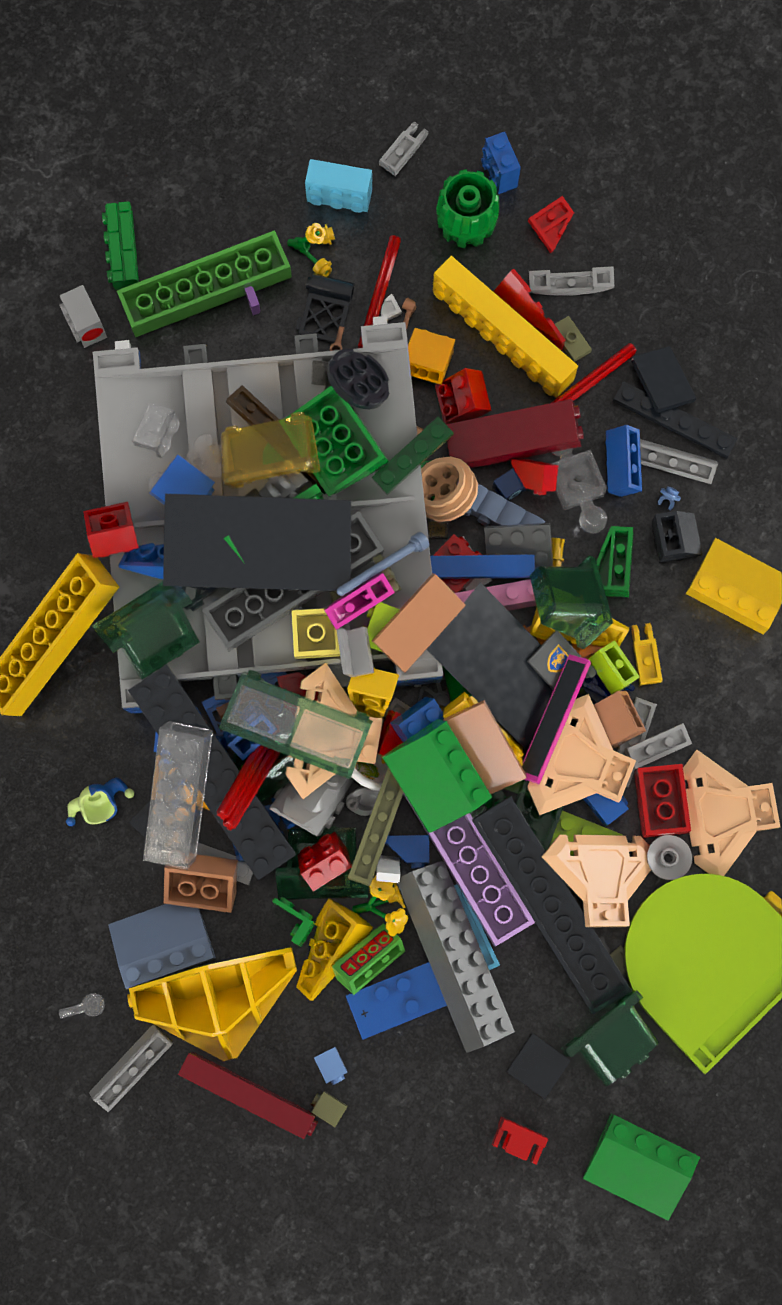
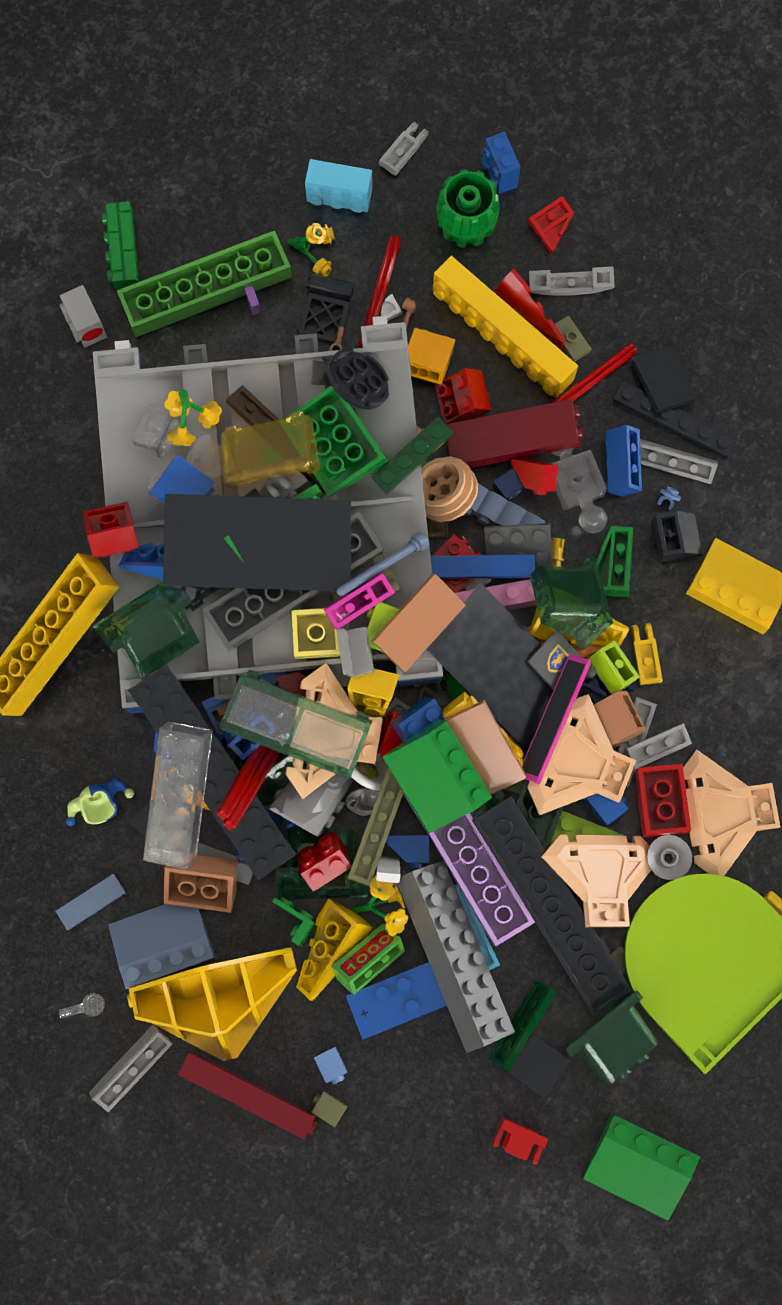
(90, 902): none -> sand blue tile
(179, 405): none -> yellow plant
(523, 1024): none -> dark green plate

